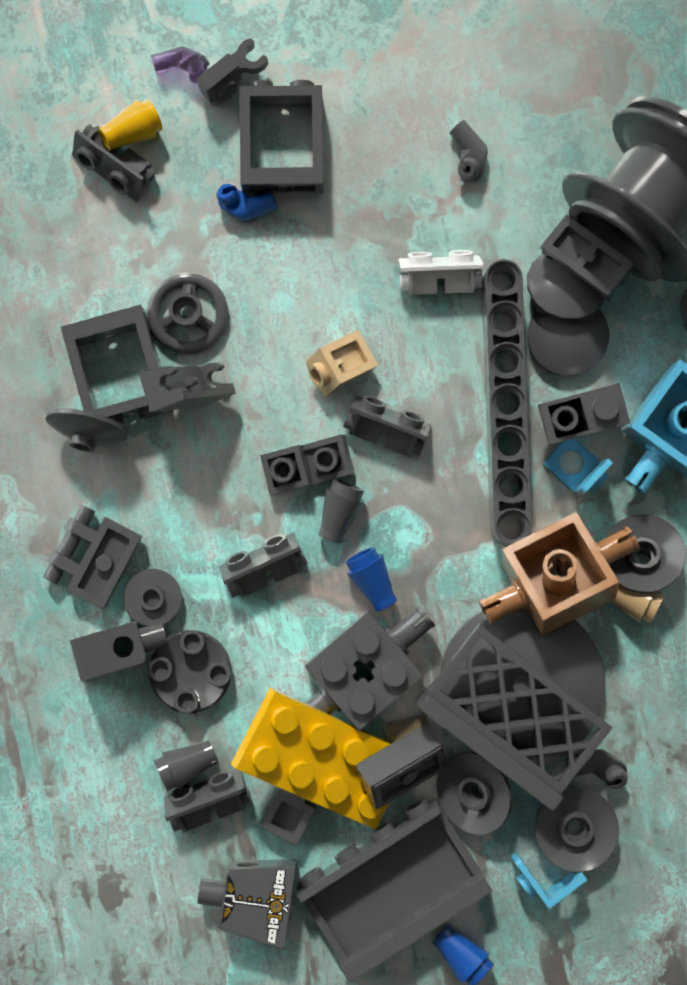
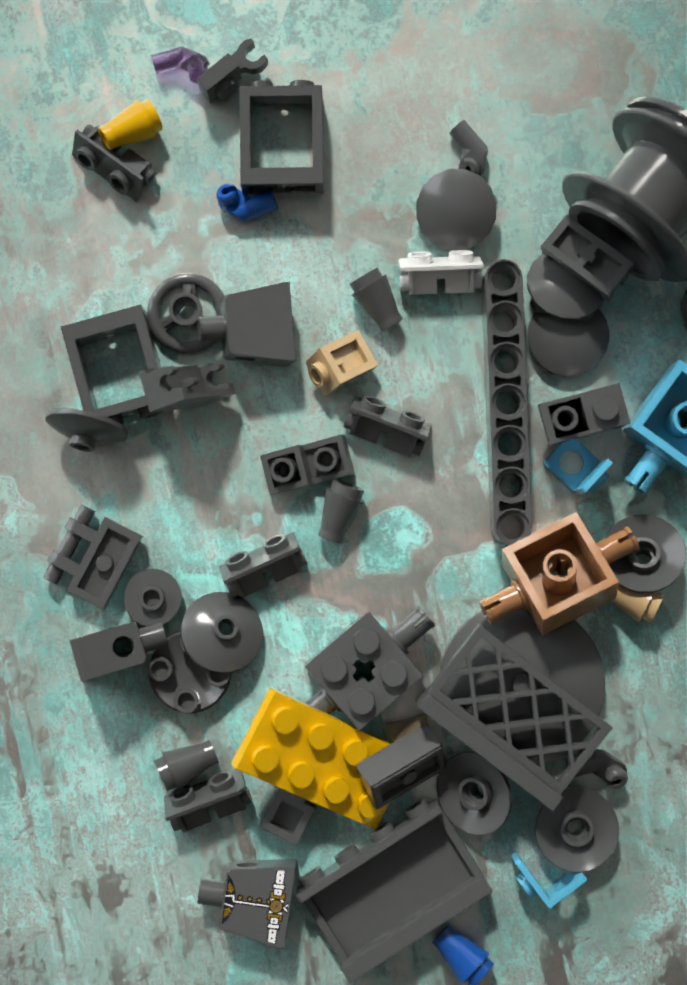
(208, 645): none -> dark grey dish
(253, 326): none -> dark grey torso
(371, 576): blue cone -> none
(376, 298): none -> dark grey cone
(456, 209): none -> dark grey dish

